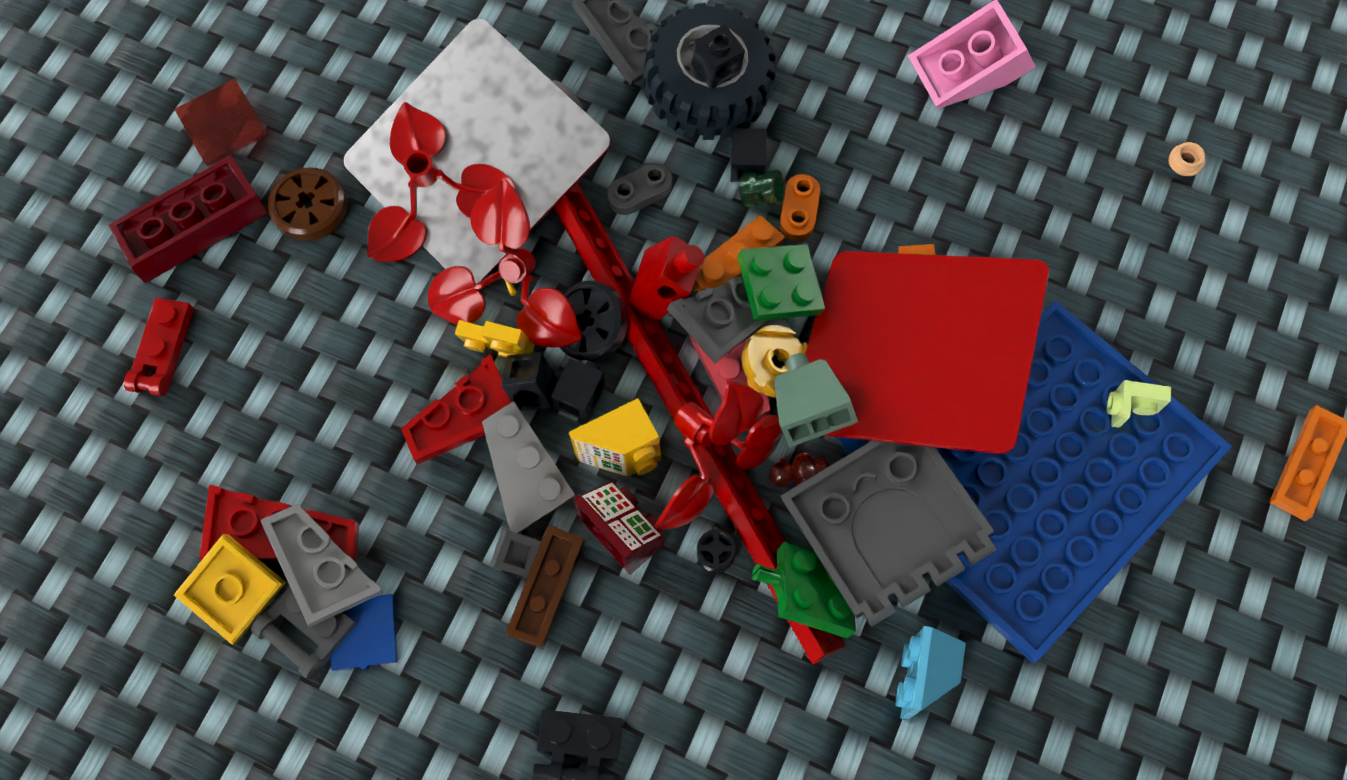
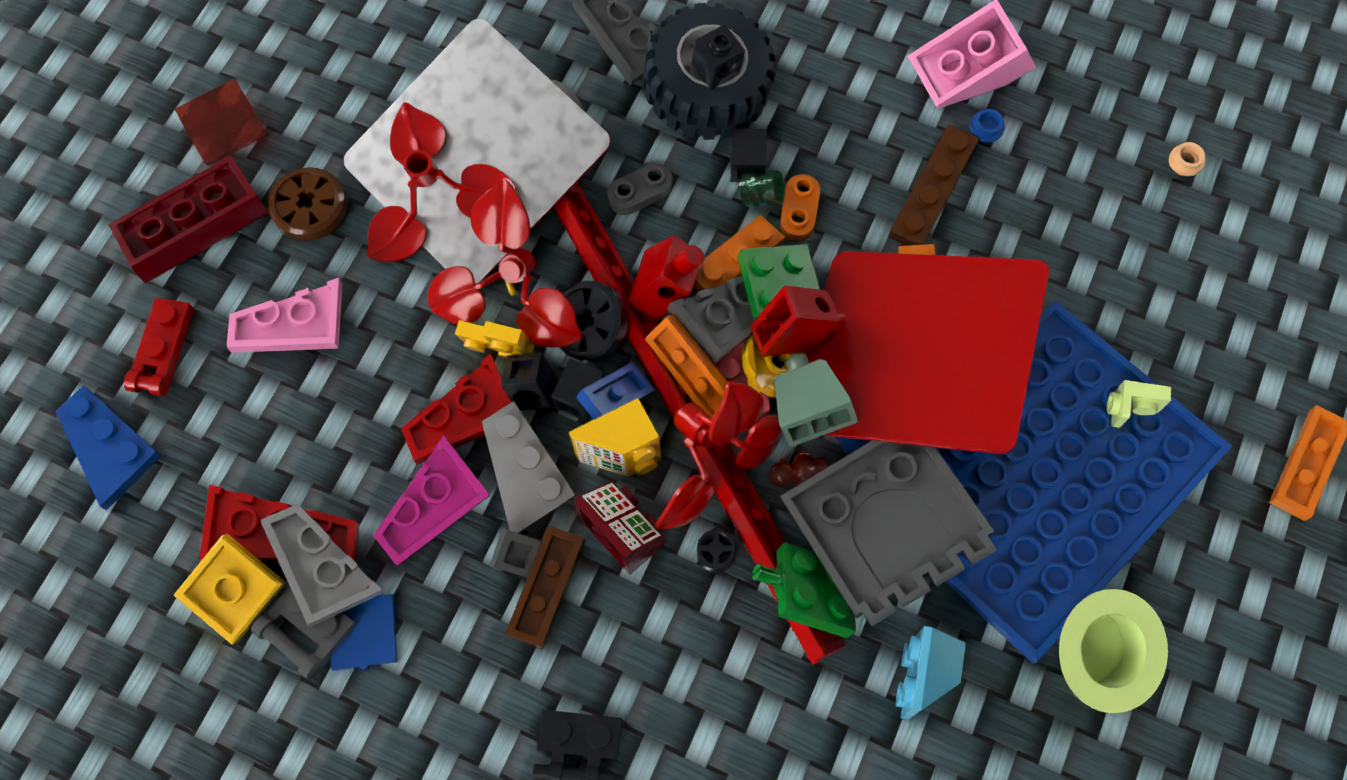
(105, 446): none -> blue wing
(294, 323): none -> bright pink wing
(431, 503): none -> dark pink wing
(615, 391): none -> blue plate
(688, 364): none -> orange plate
(796, 321): none -> red torso
(934, 187): none -> reddish brown plate
(987, 125): none -> blue plate
(1113, 651): none -> yellowish green hose

